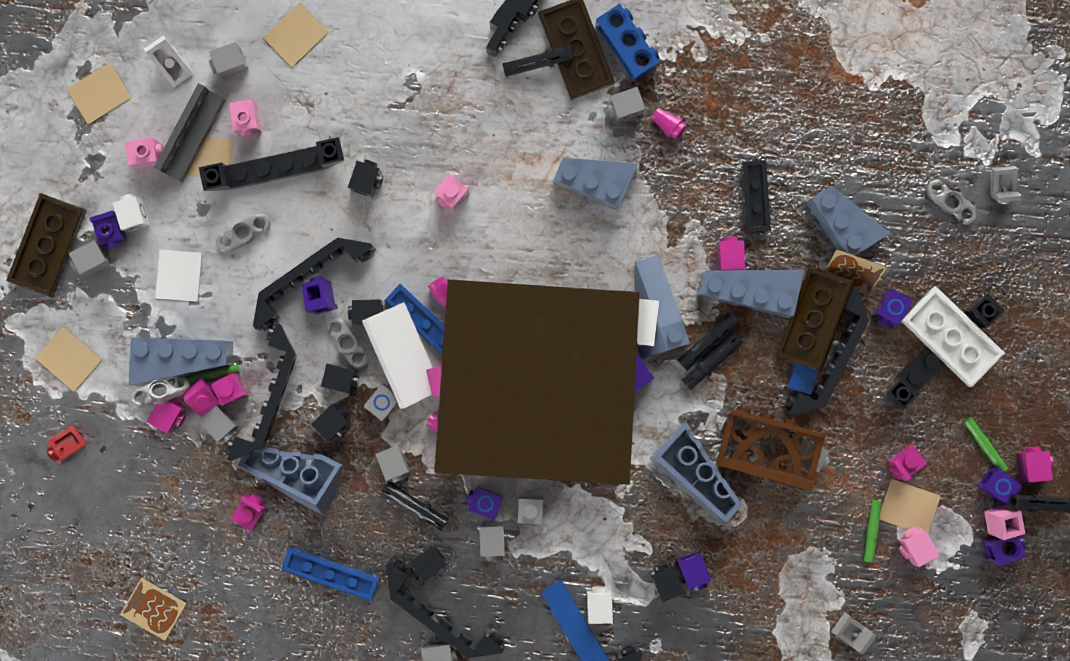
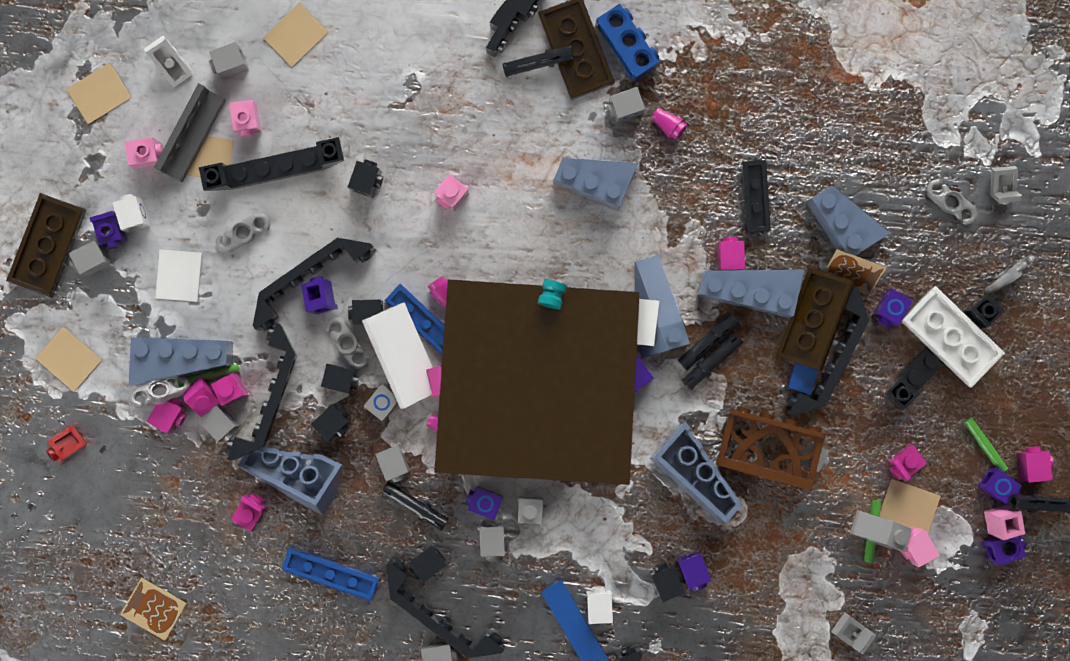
(552, 294): none -> teal wheel
(881, 531): none -> light grey slope
(1009, 274): none -> light grey piece

